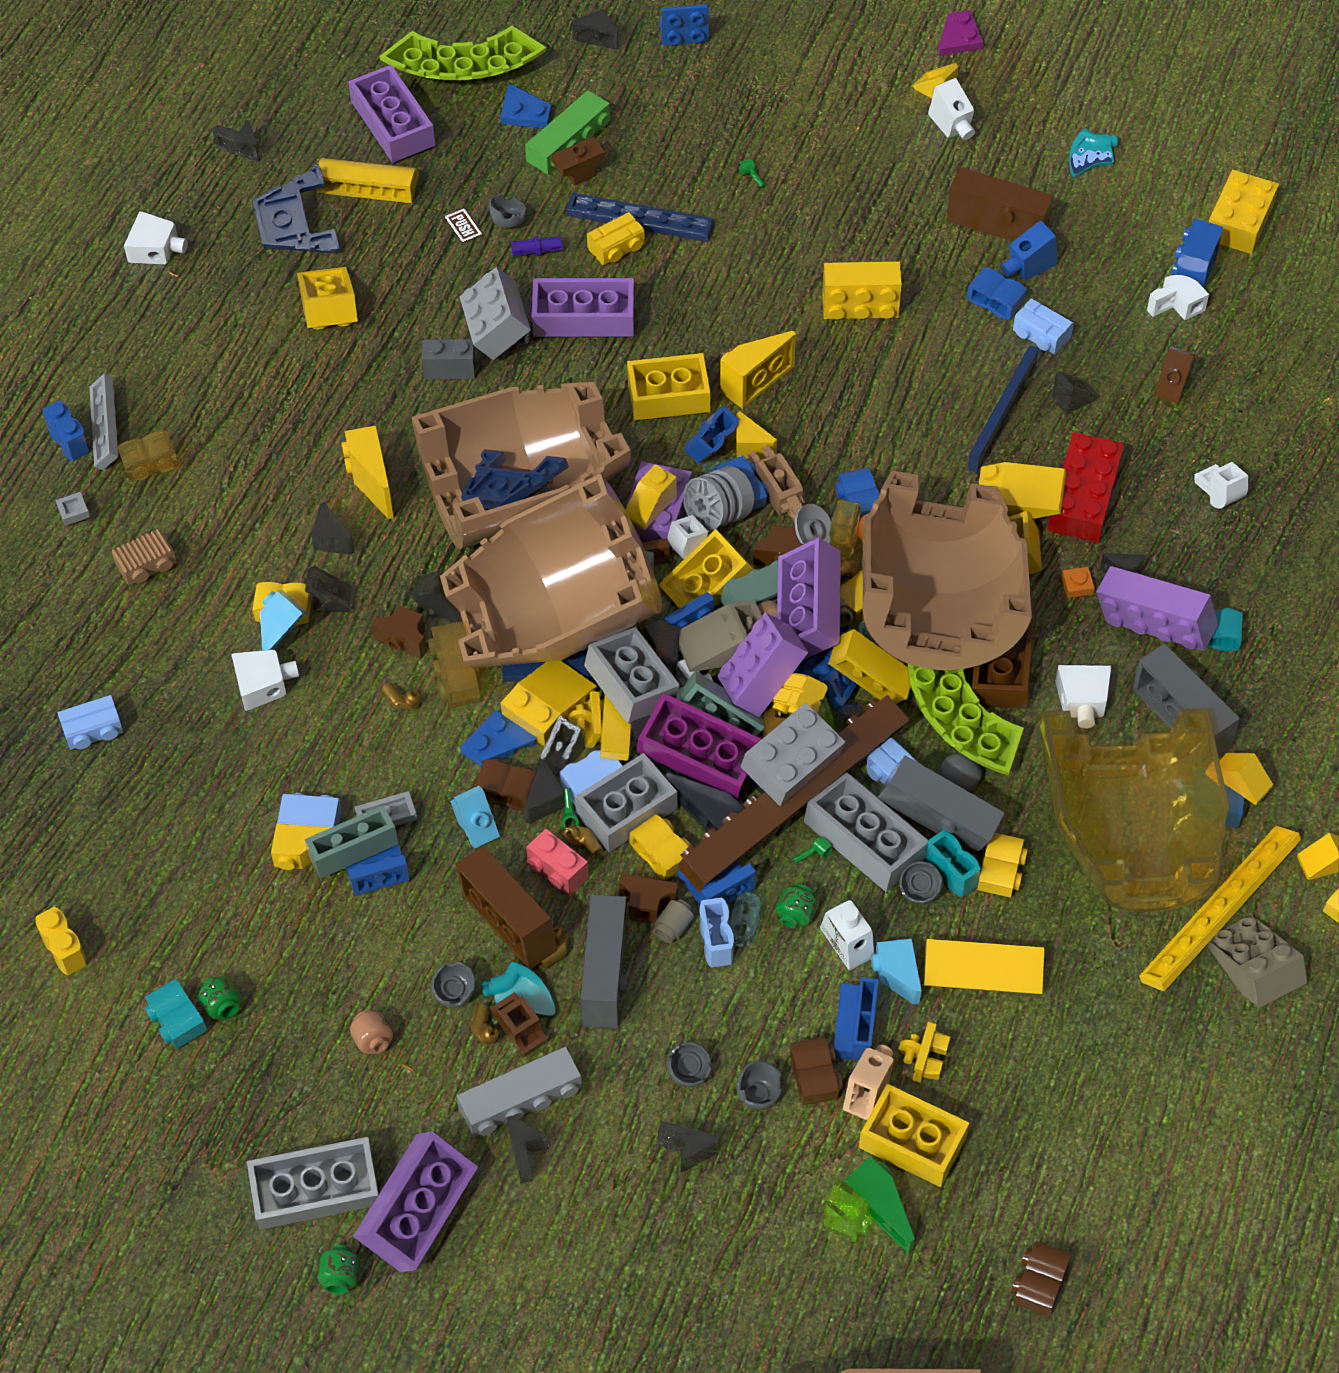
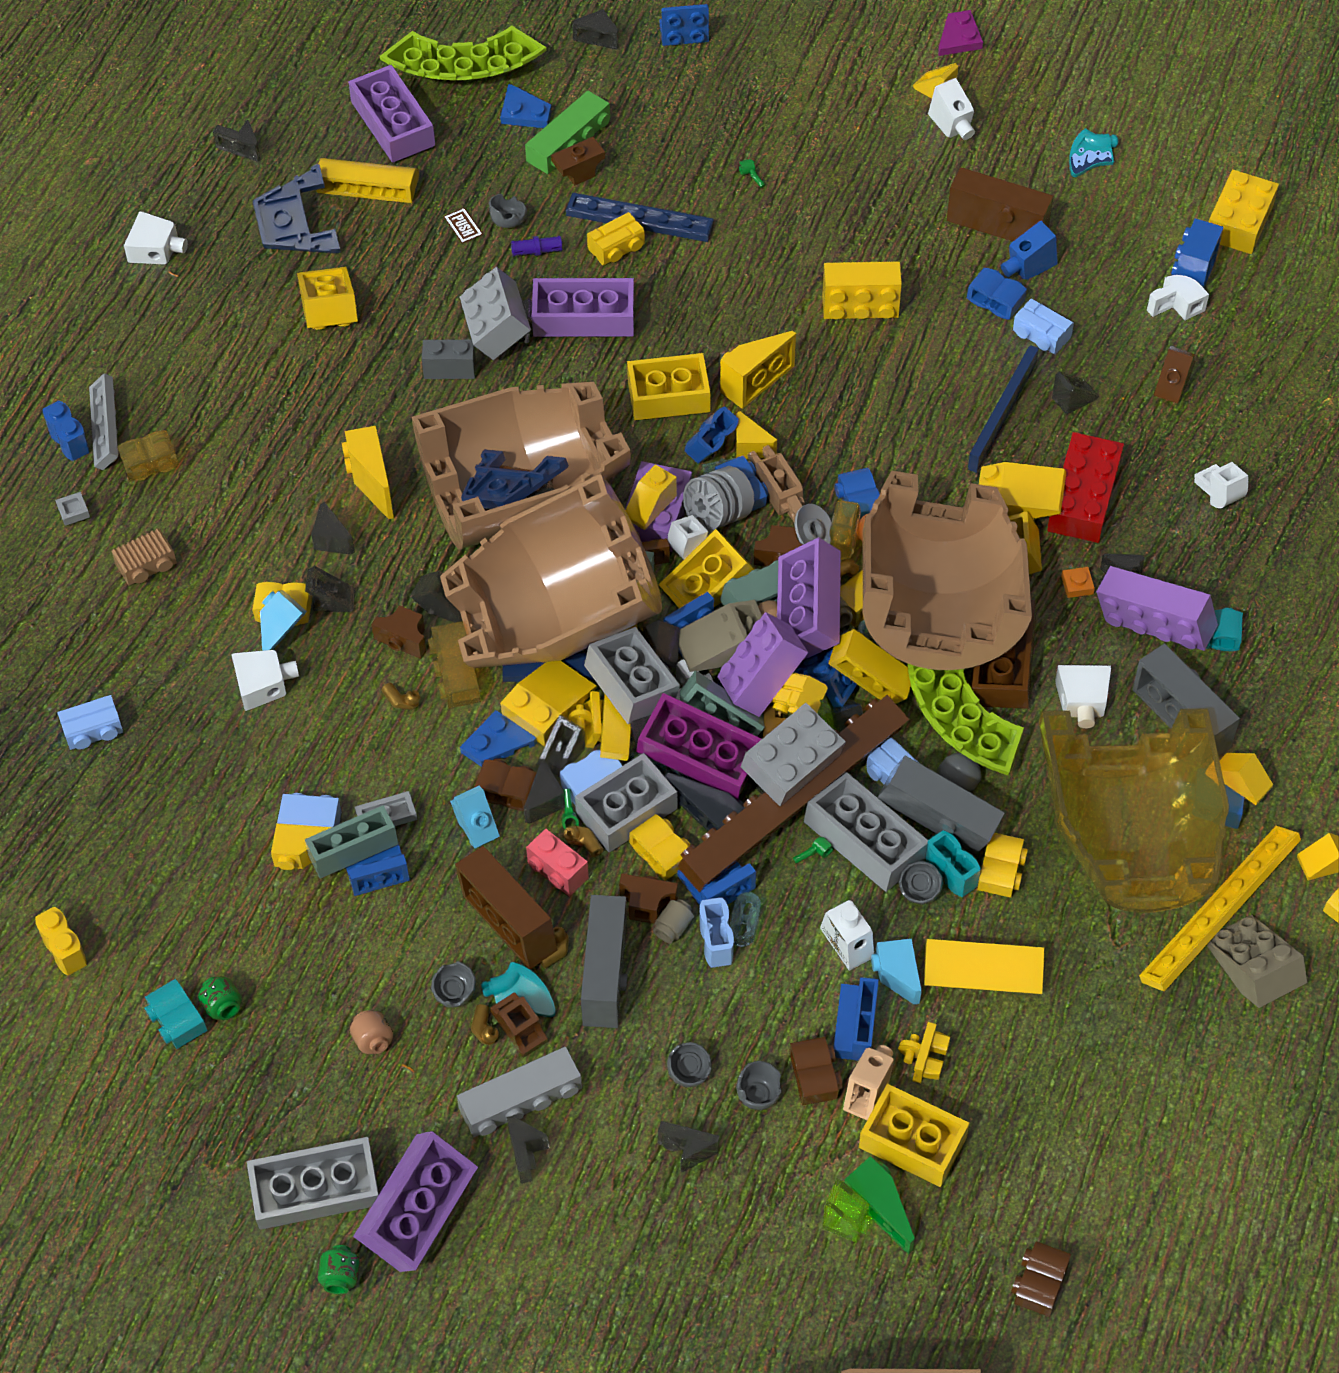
(796, 906): green head -> none

